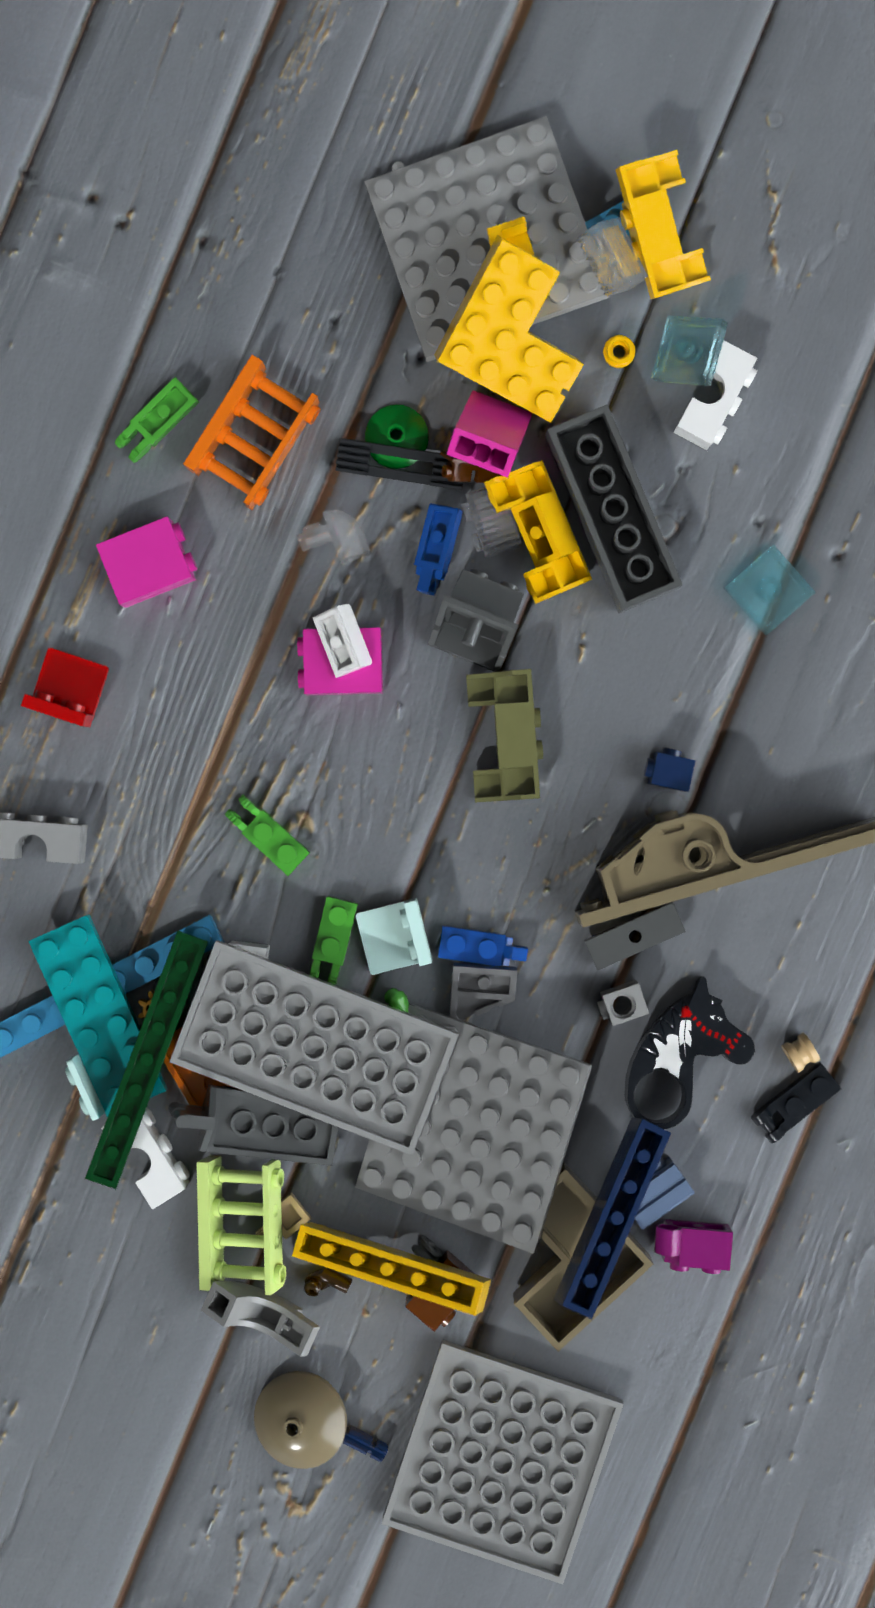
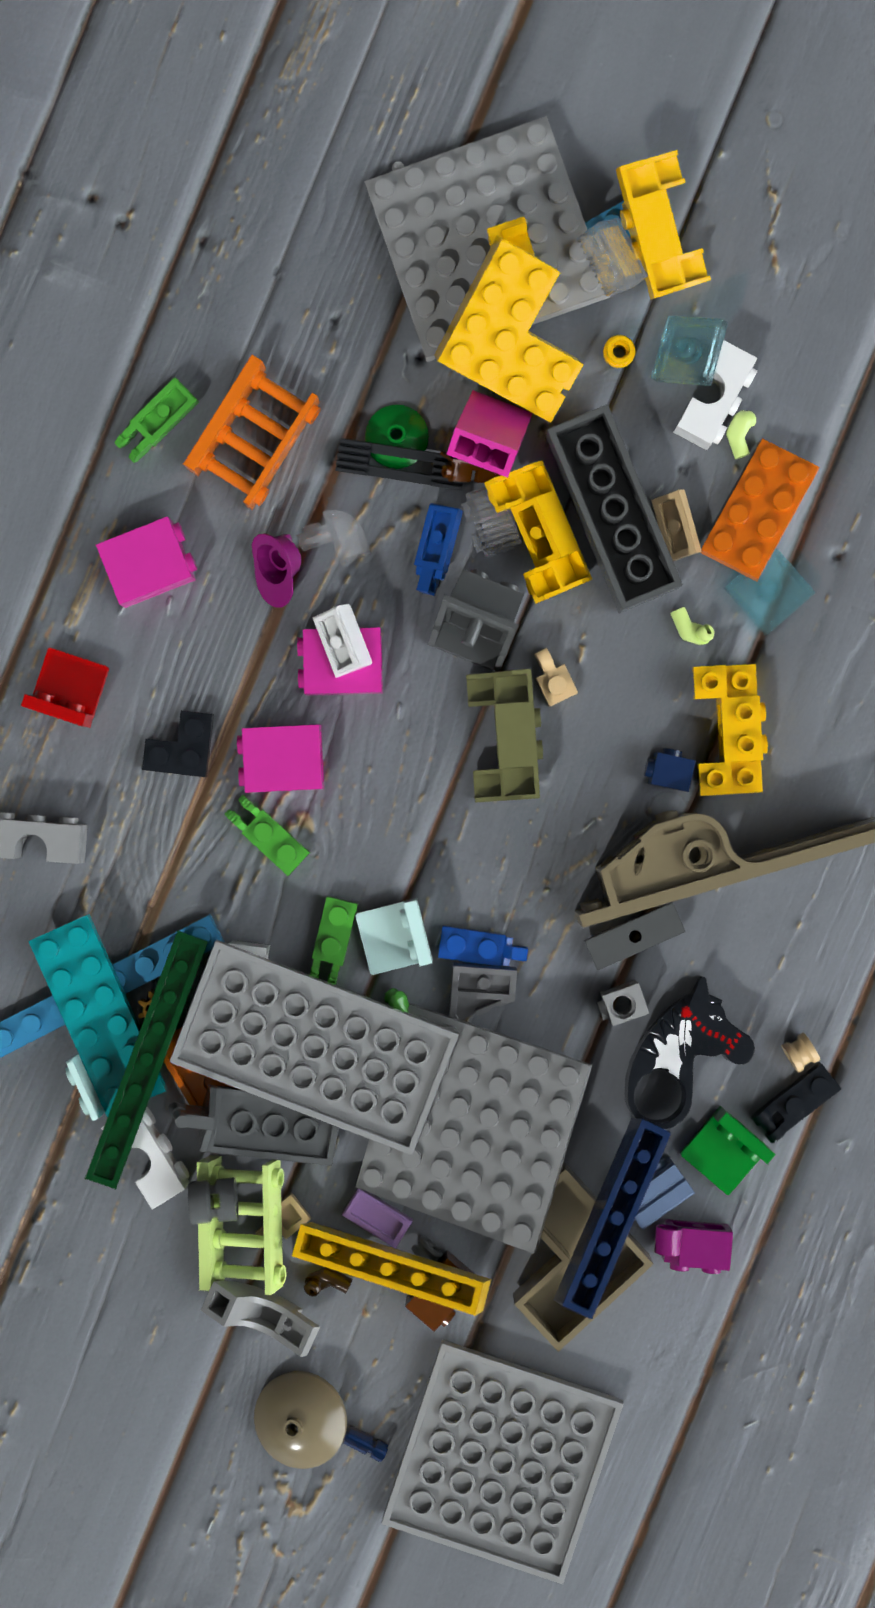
(188, 754): none -> black plate
(202, 1204): none -> dark grey wheel
(275, 565): none -> magenta piece
(281, 758): none -> dark pink brick
(377, 1217): none -> lavender tile
(555, 682): none -> tan plate
(676, 524): none -> tan plate
(691, 631): none -> yellowish green arm
(725, 1150): none -> green bracket
(737, 431): none -> yellowish green arm
(738, 729): none -> yellow bracket
(759, 510): none -> orange plate

